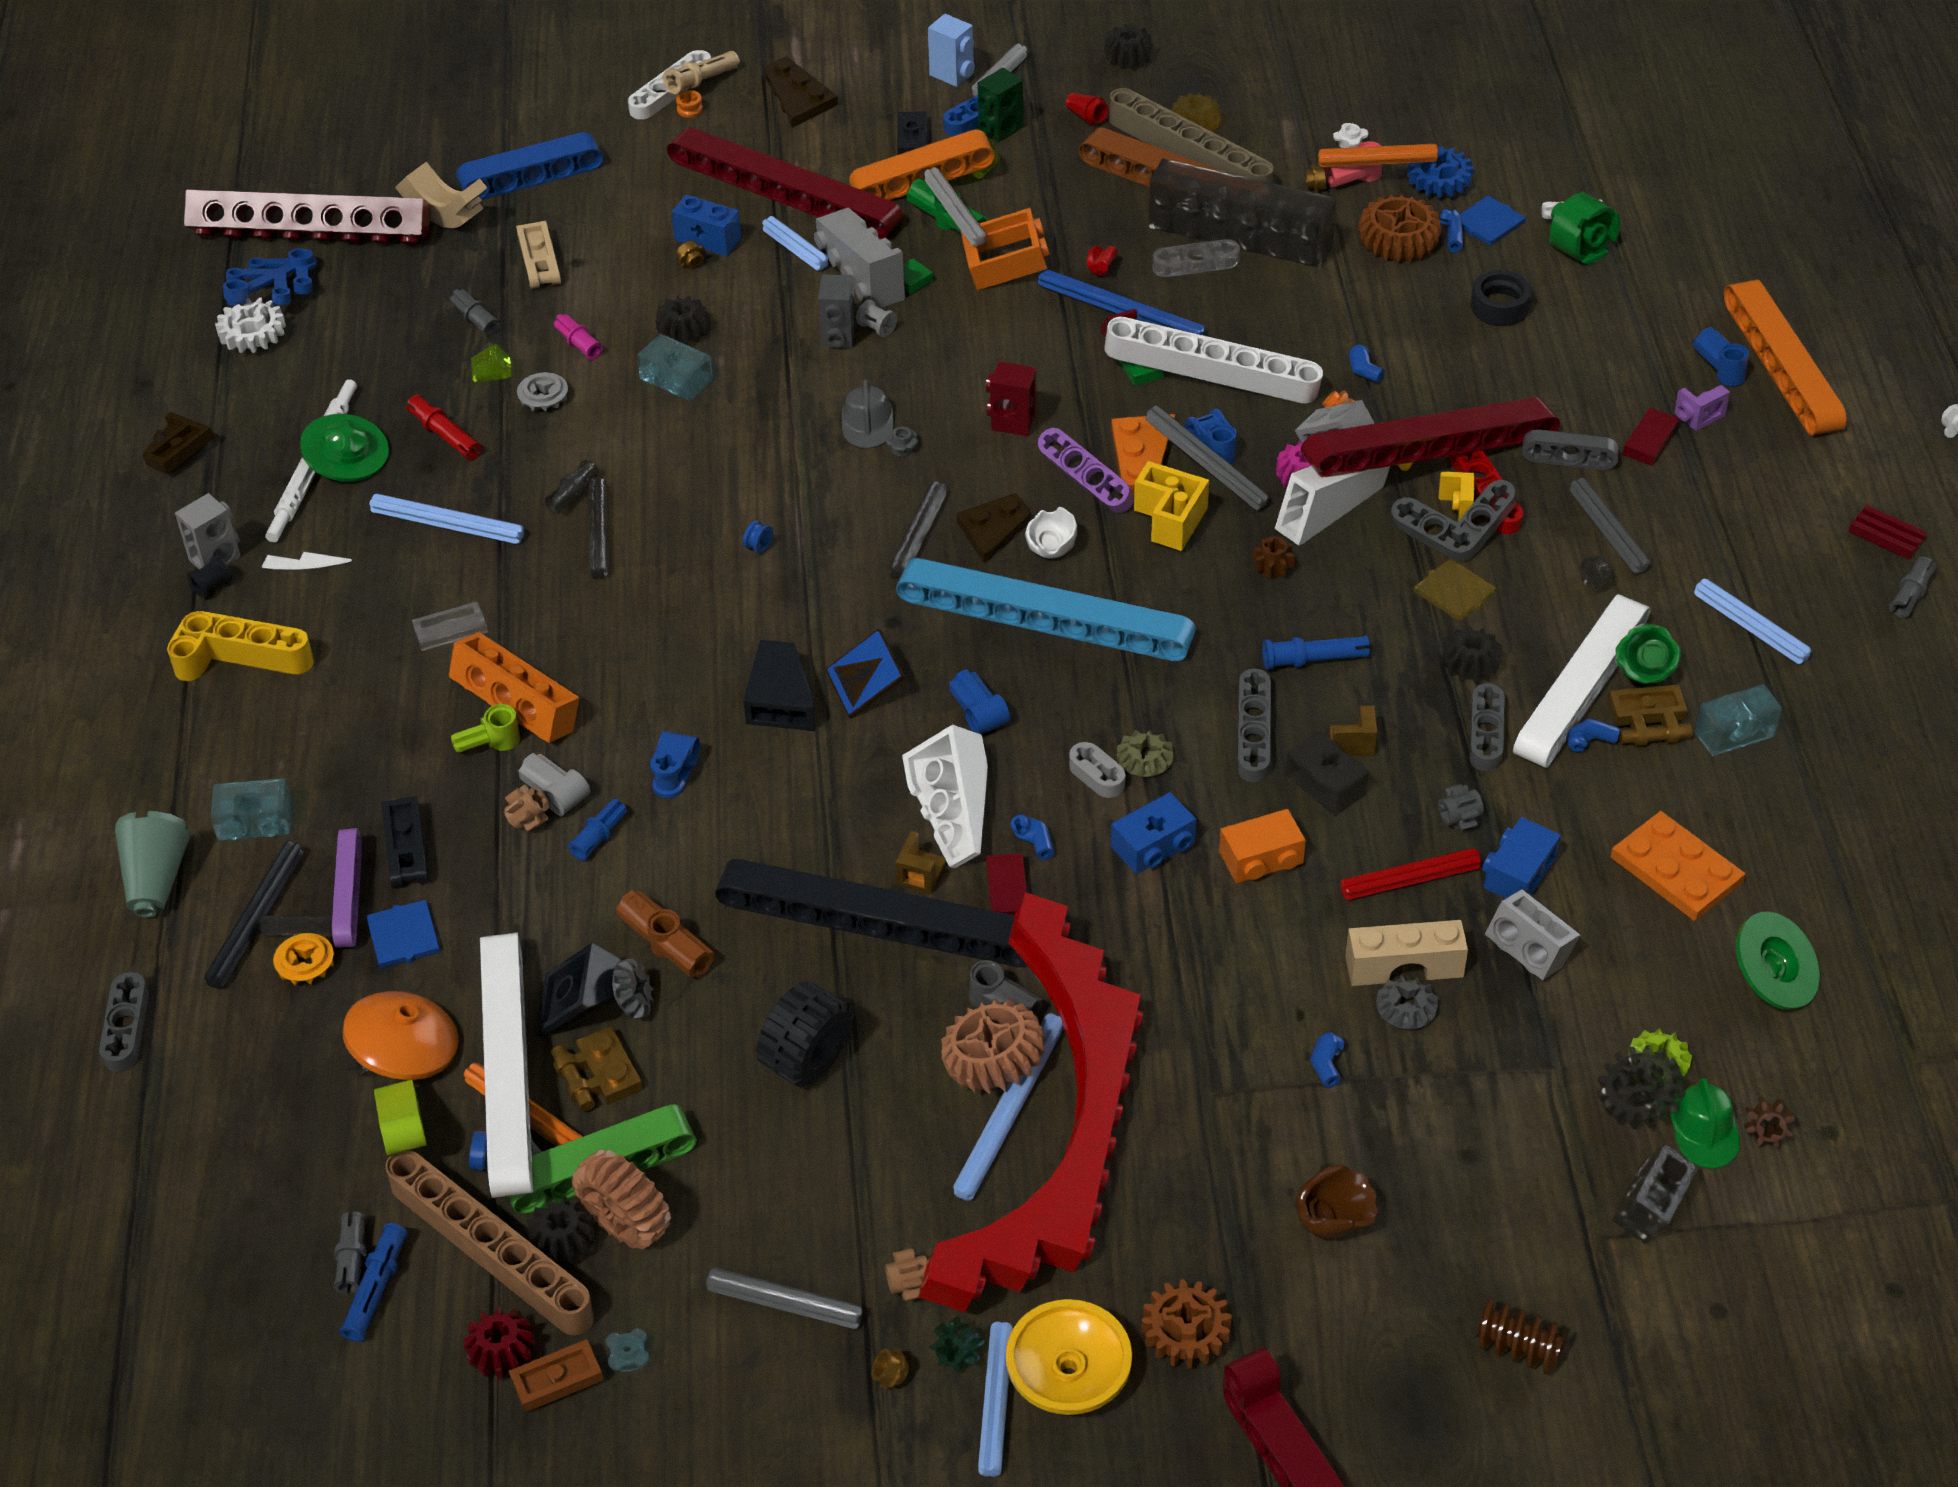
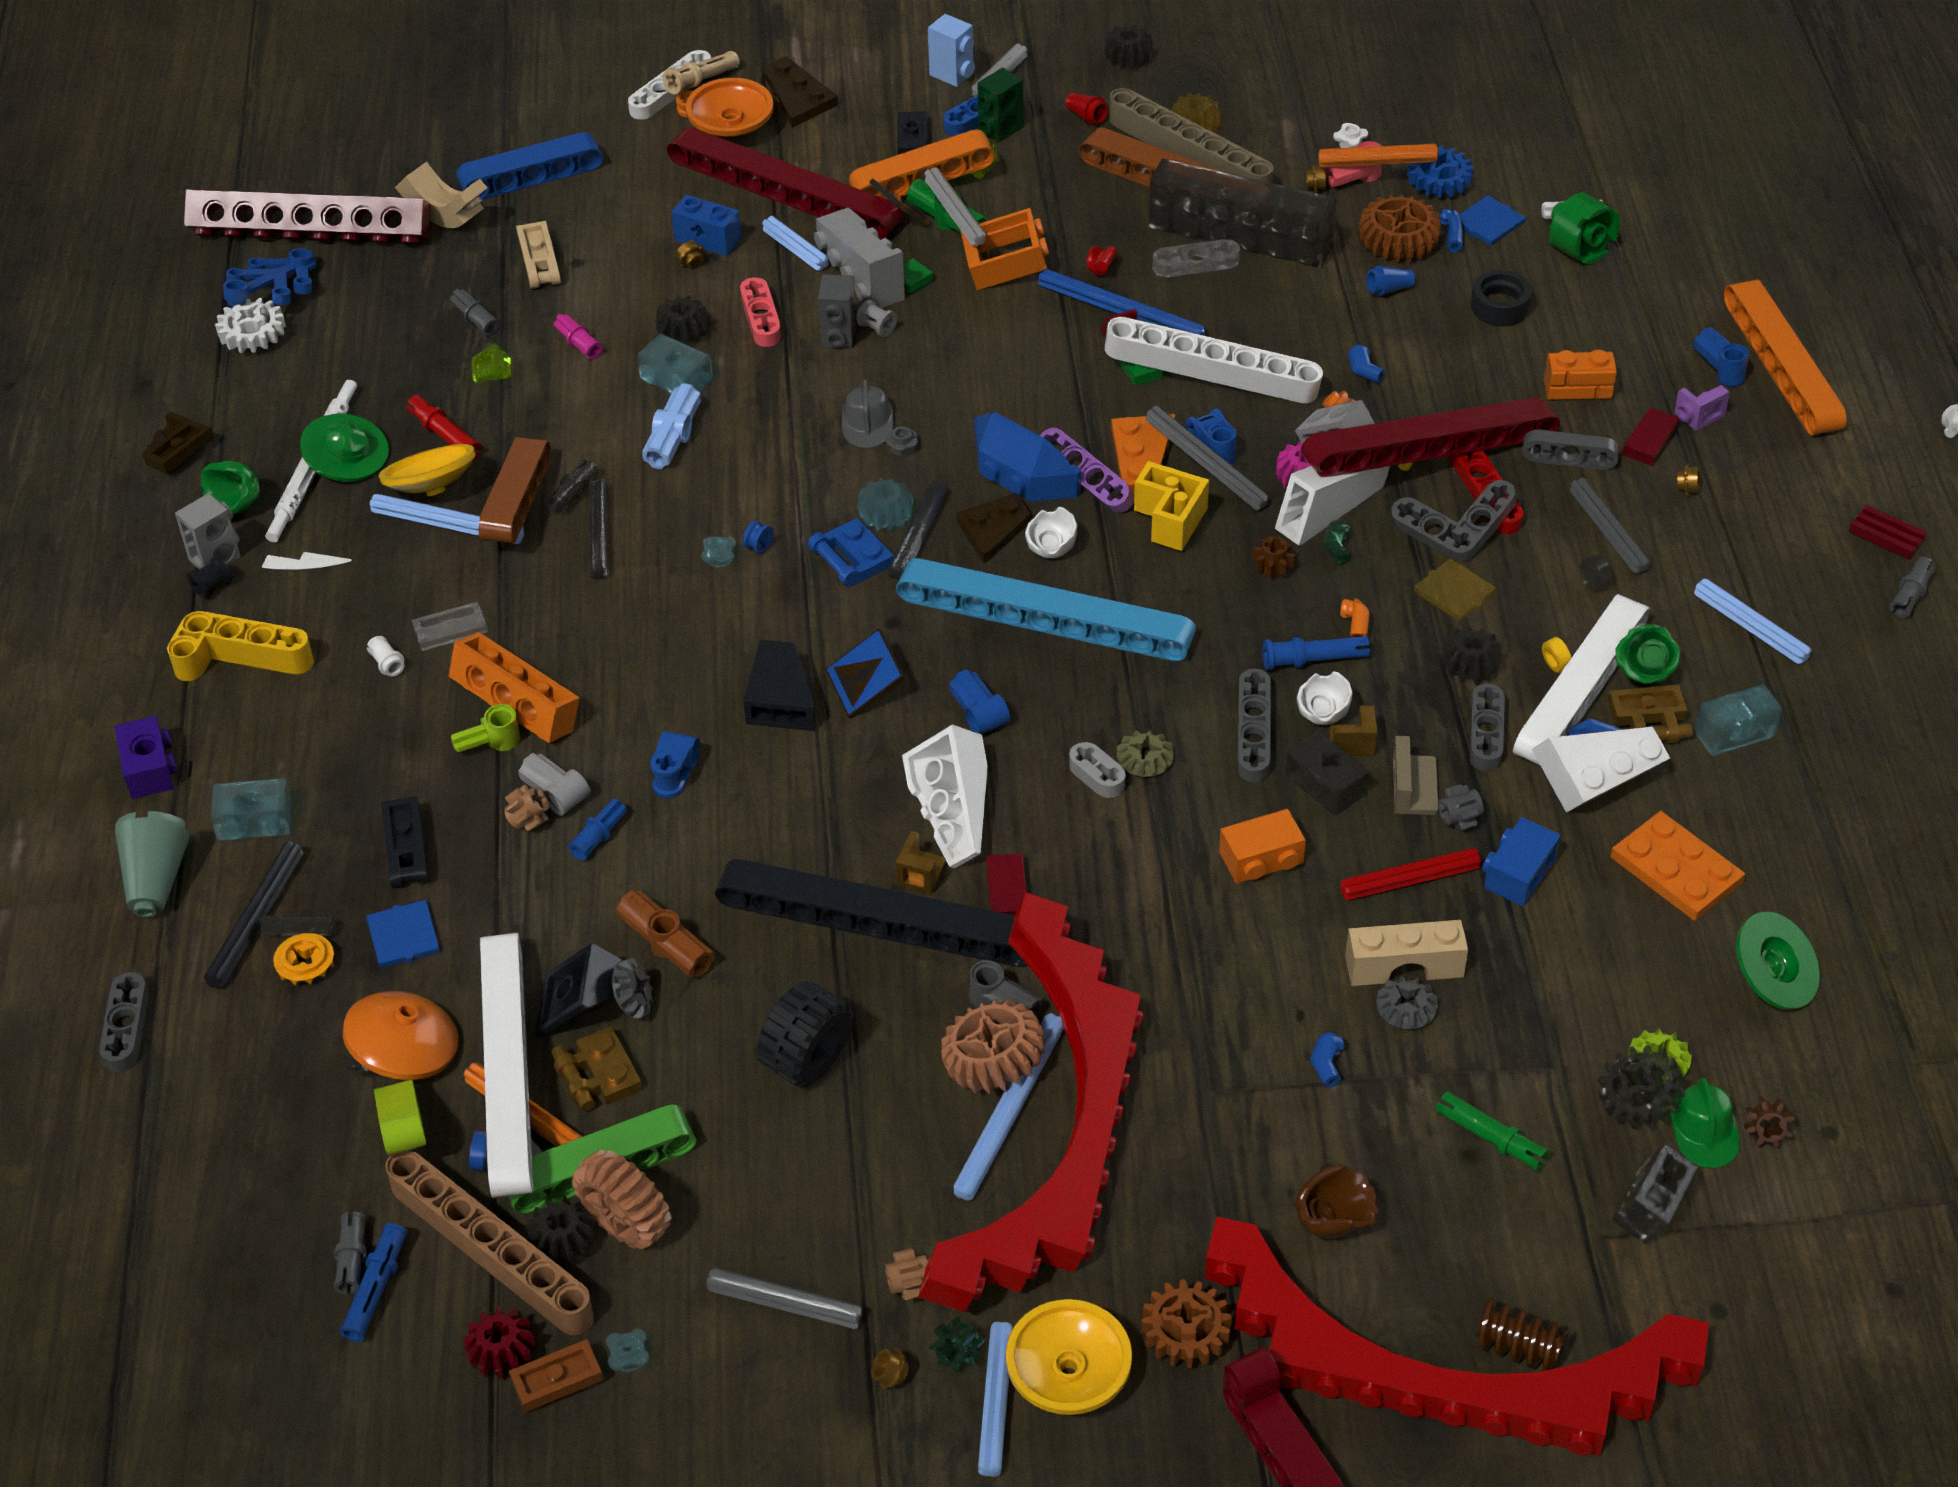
(145, 757): none -> dark purple brick
(232, 484): none -> green hair
(346, 888): medium lavender beam -> none
(388, 660): none -> white pin
(428, 470): none -> yellow dish
(514, 490): none -> dark orange beam
(544, 383): light grey gear -> none
(671, 426): none -> light blue piece
(718, 551): none -> clear light blue plate
(729, 107): none -> orange dish
(758, 321): none -> coral beam
(858, 546): none -> blue plate
(885, 503): none -> clear light blue gear
(899, 201): none -> clear smoke piece
(1012, 398): dark red brick -> none
(1023, 460): none -> blue wedge
(1034, 832): blue arm -> none
(1153, 833): blue brick -> none
(1324, 698): none -> white hair
(1333, 540): none -> clear green arm
(1359, 615): none -> orange arm
(1386, 280): none -> blue cone
(1413, 780): none -> dark tan panel
(1457, 488): yellow bracket -> none
(1491, 1130): none -> green pin
(1532, 934): light grey brick -> none
(1549, 1407): none -> red arch
(1556, 654): none -> yellow tile
(1580, 375): none -> orange brick
(1595, 763): none -> white wedge
(1689, 480): none -> pearl gold plate

